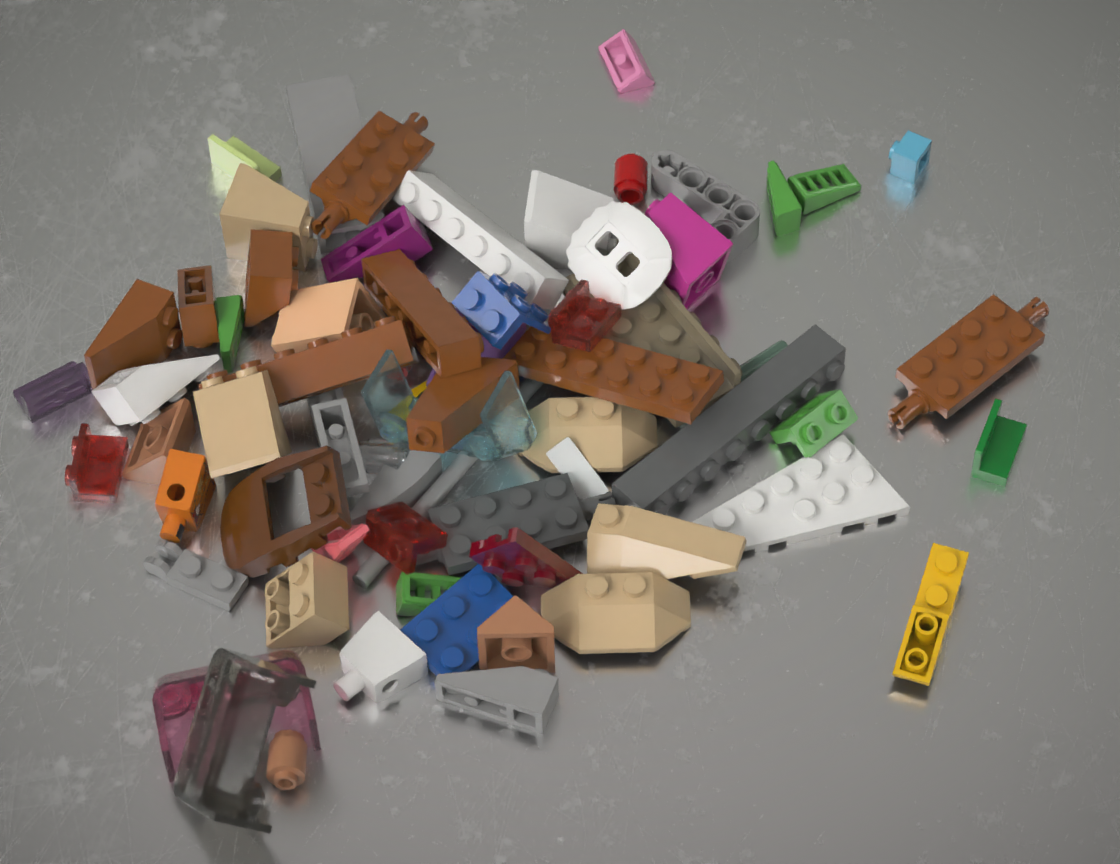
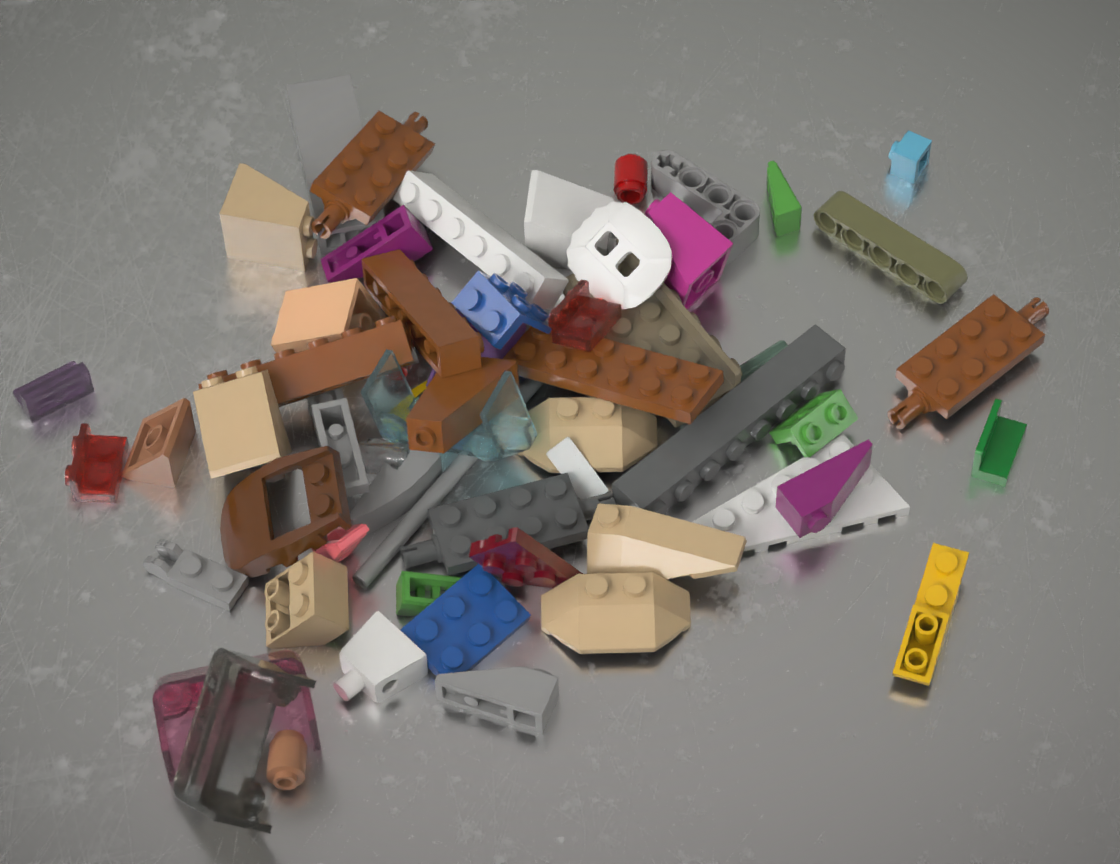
(137, 333): dark orange slope -> none
(139, 391): white slope -> none
(183, 494): orange torso -> none
(197, 306): dark orange slope -> none
(230, 323): bright green slope -> none
(232, 152): yellowish green panel -> none
(269, 274): dark orange slope -> none
(401, 535): clear red bracket -> none
(516, 638): nougat slope -> none
(626, 63): bright pink slope -> none
(817, 495): none -> magenta slope
(828, 194): bright green slope -> none
(890, 247): none -> olive beam

